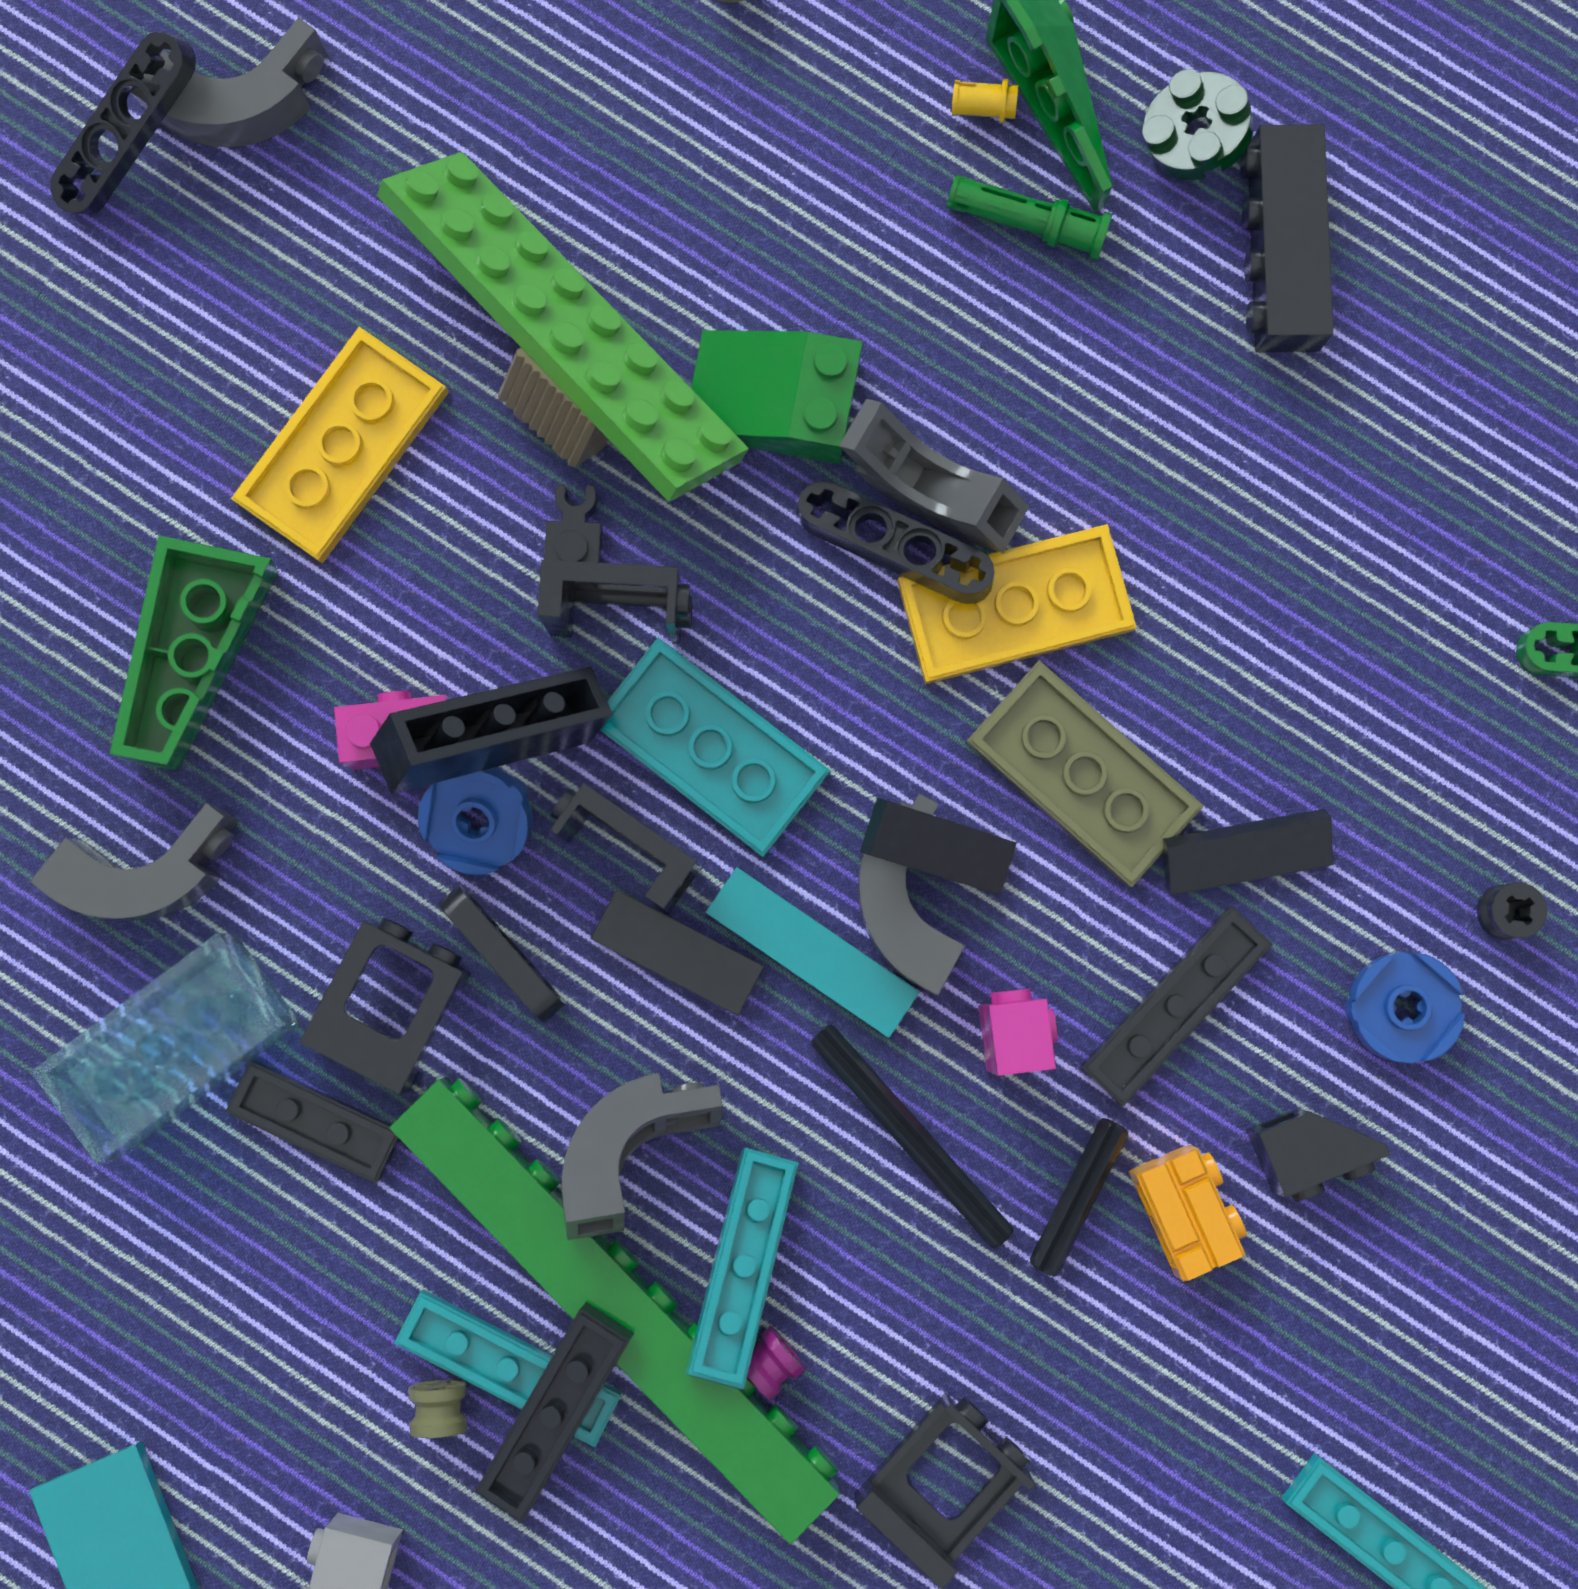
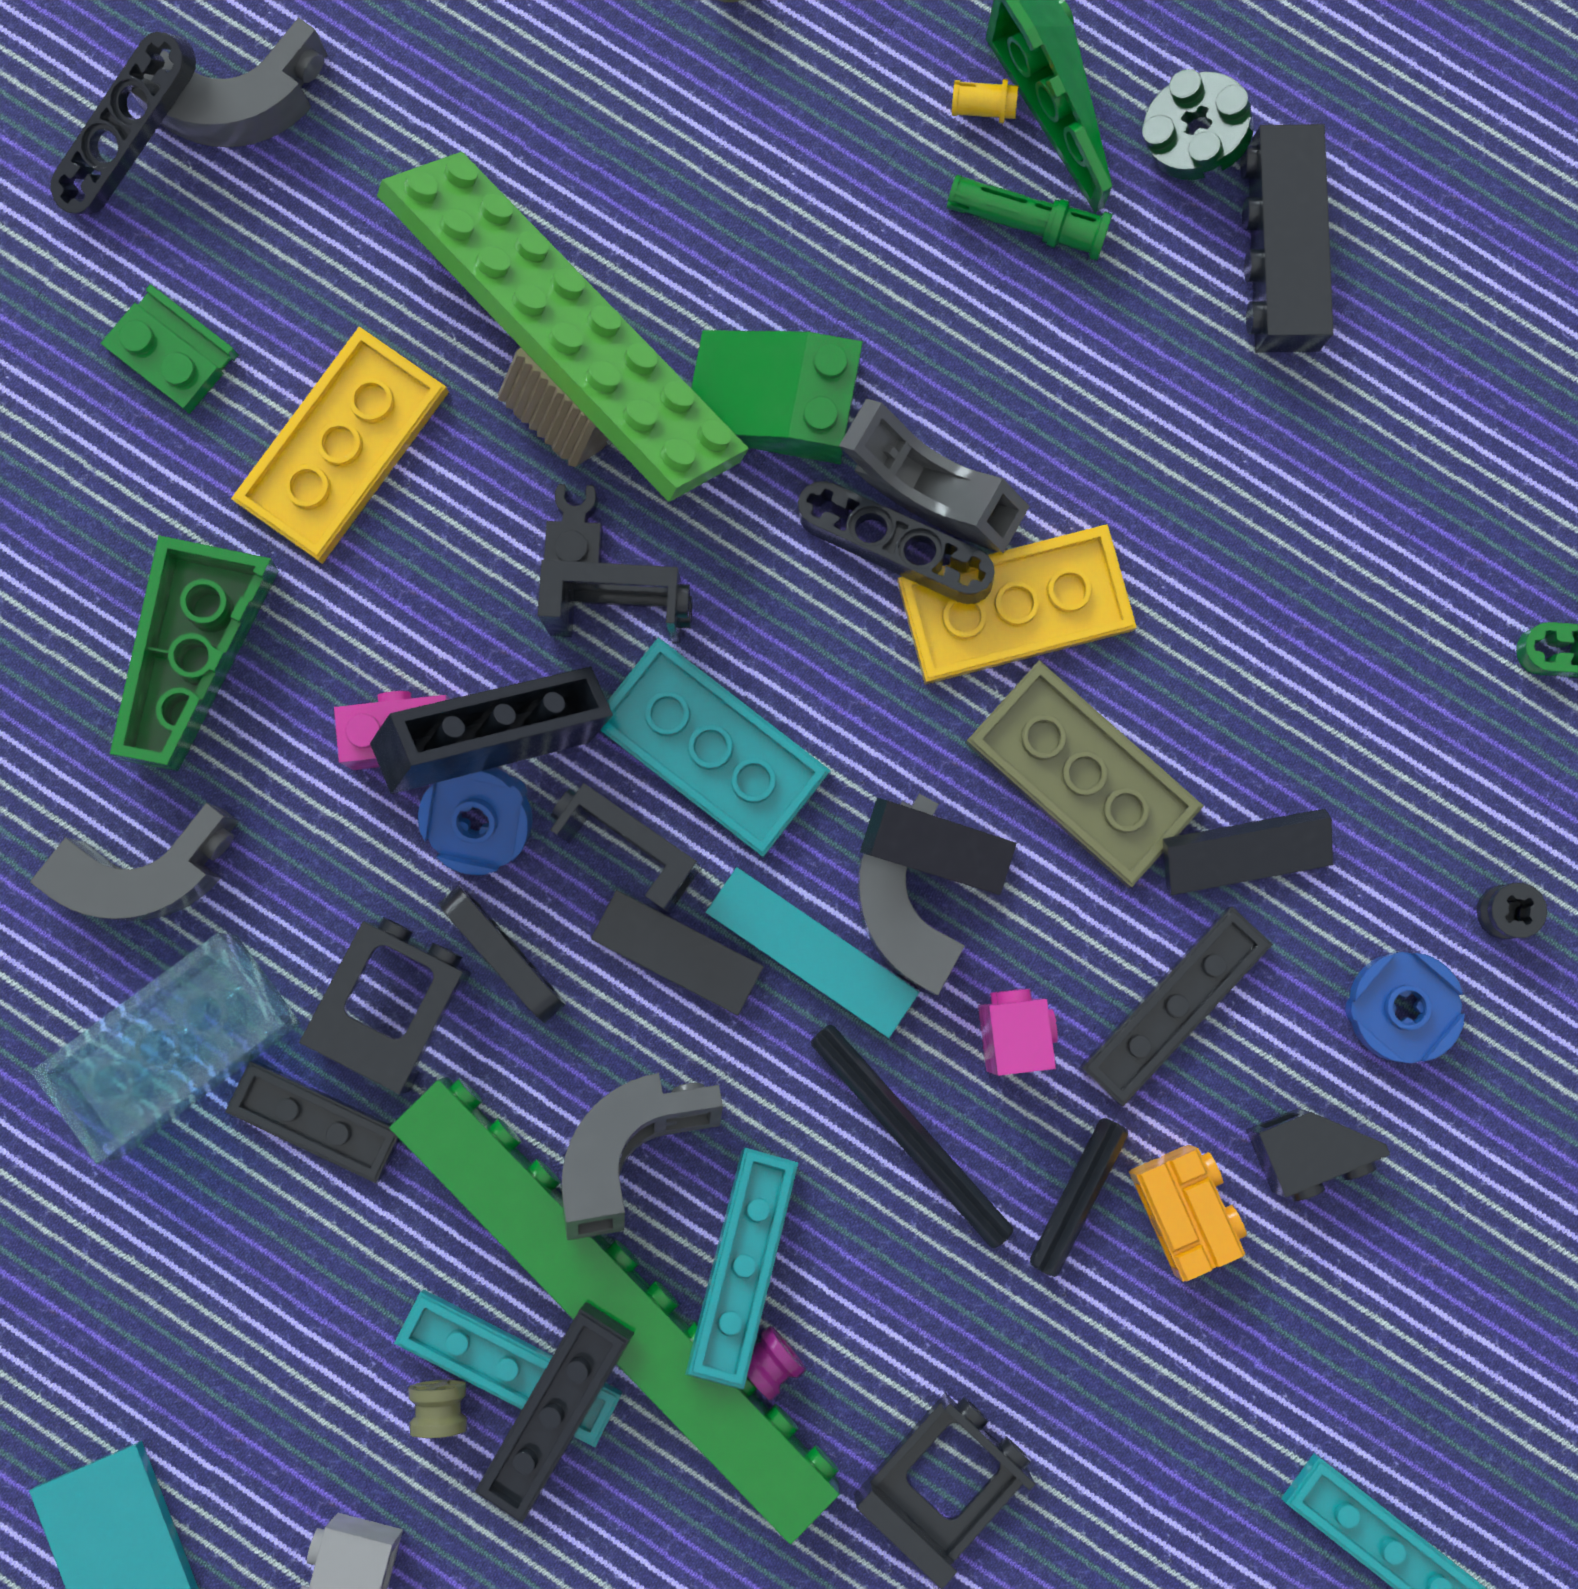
(169, 349): none -> green plate

